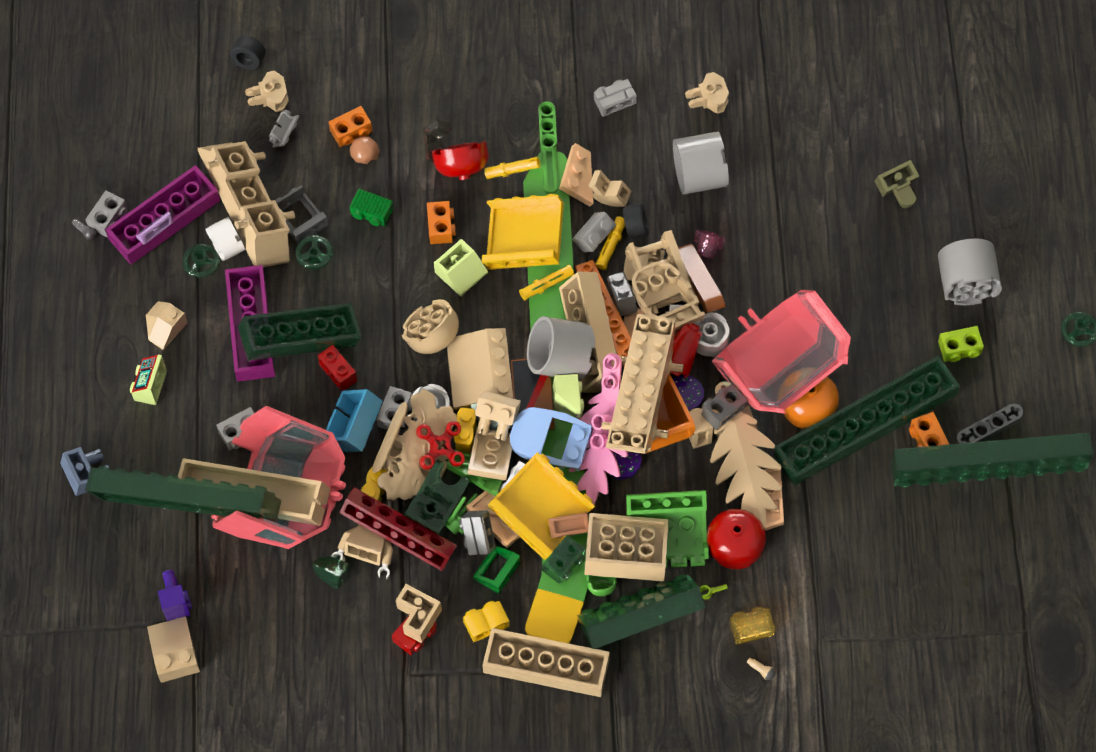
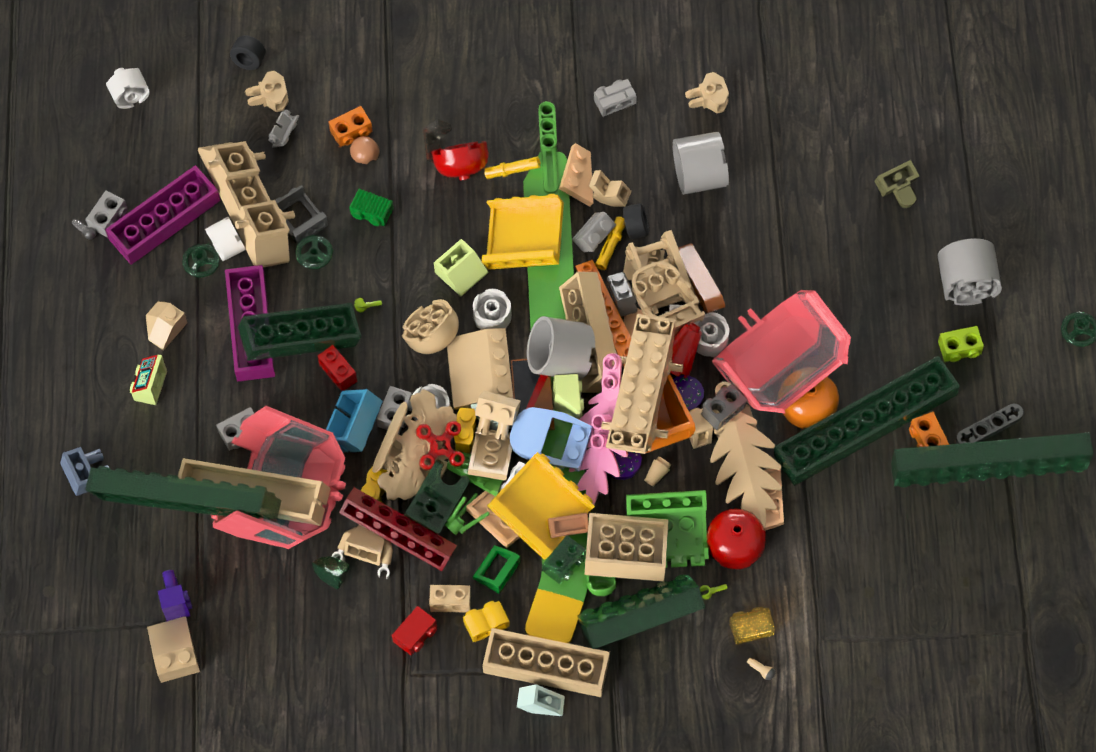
(127, 87): none -> white brick
(155, 228): lavender slope -> none
(361, 306): none -> lime hand
(421, 609): tan brick -> none
(438, 222): orange brick -> none
(450, 598): none -> tan brick
(477, 532): brick -> none
(492, 310): none -> white brick
(527, 292): yellow pin -> none
(540, 700): none -> light aqua slope
(657, 471): none -> tan cone
(708, 243): clear pink piece -> none

